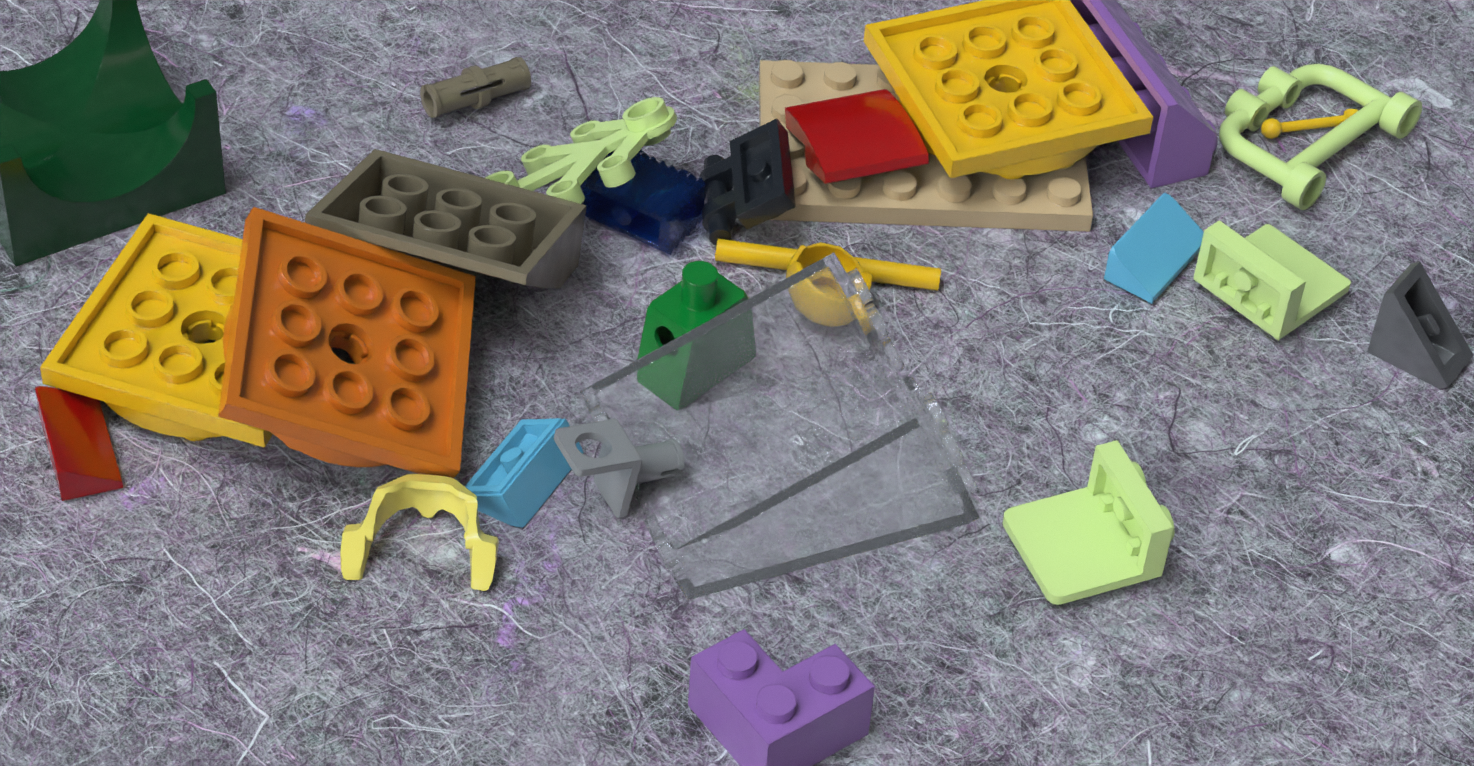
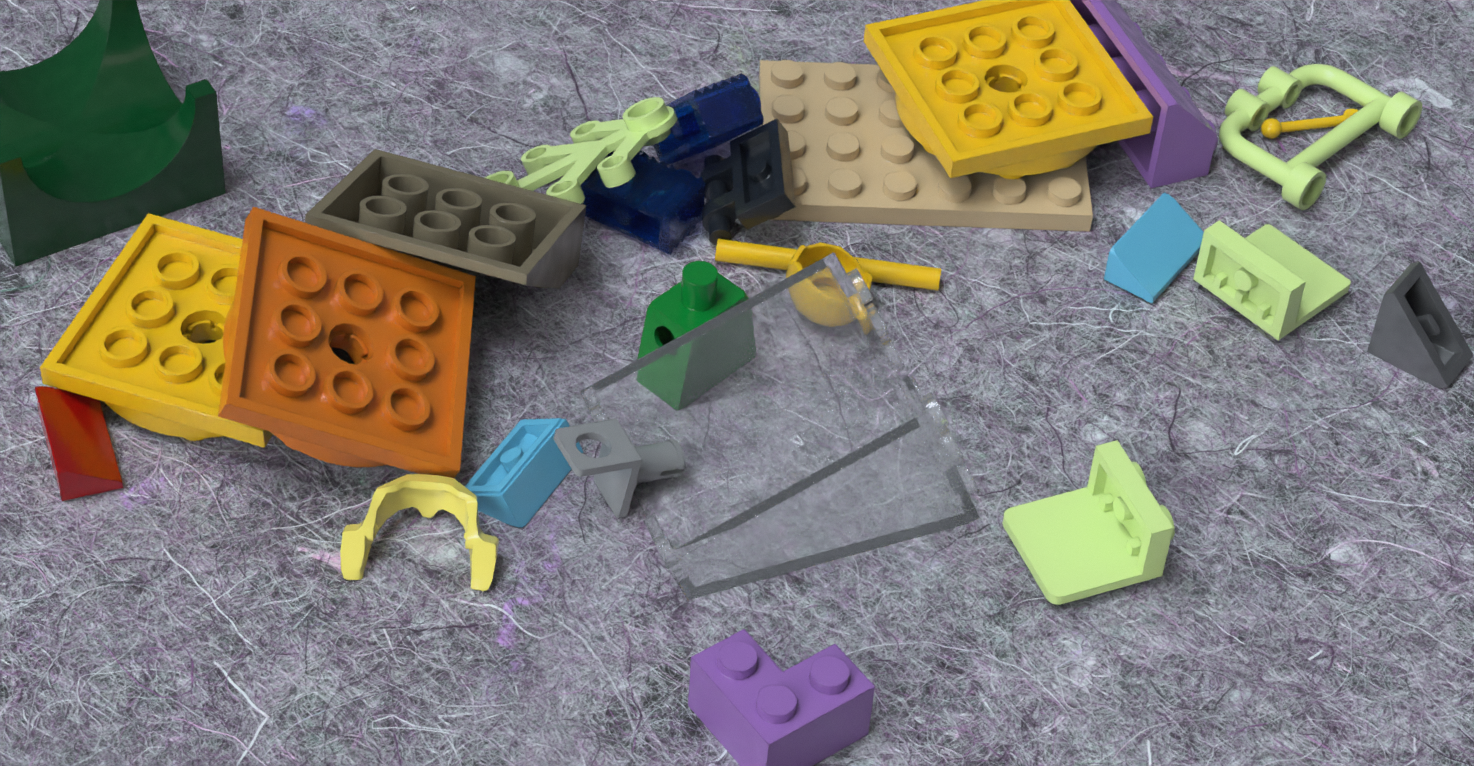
(488, 84): dark tan pin -> none
(711, 118): none -> clear blue brick
(856, 136): red slope -> none

